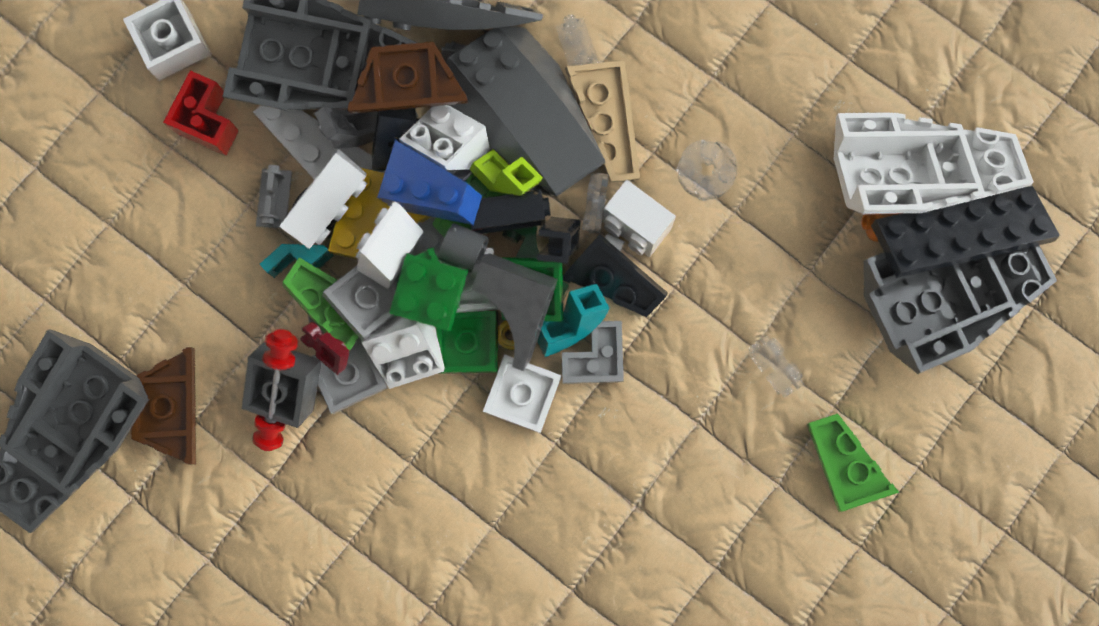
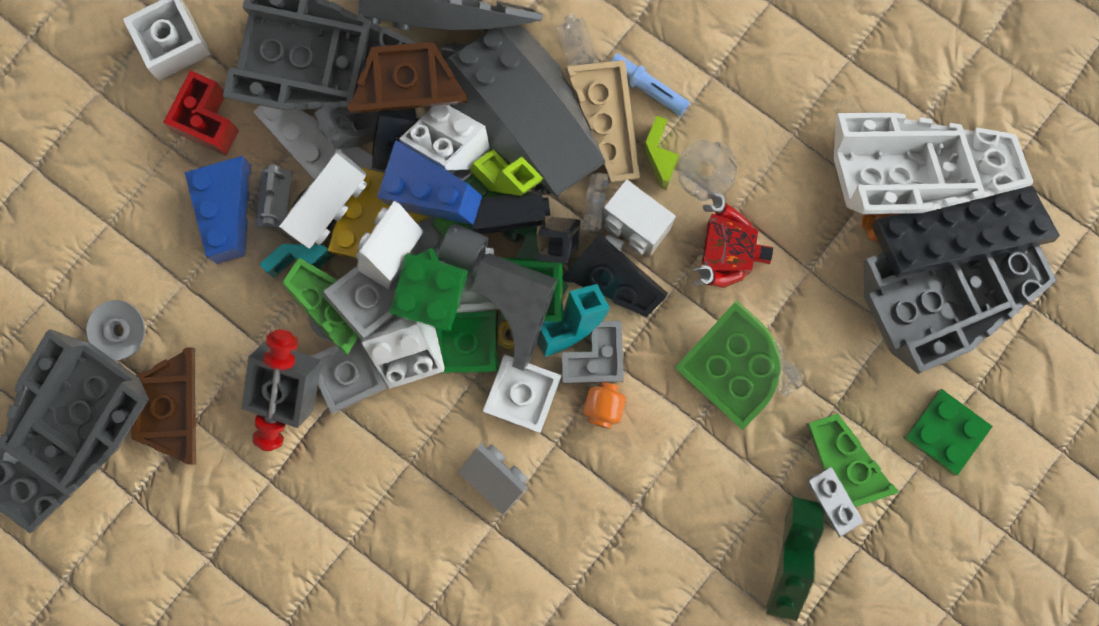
(104, 324): none -> light grey dish
(220, 206): none -> blue wedge
(328, 349): dark red plate -> none
(493, 478): none -> light grey slope
(604, 405): none -> orange head
(658, 91): none -> light blue pin
(661, 160): none -> lime slope
(729, 246): none -> red torso
(735, 365): none -> bright green plate
(797, 559): none -> dark green arch
(835, 501): none -> hinge
(948, 432): none -> green plate

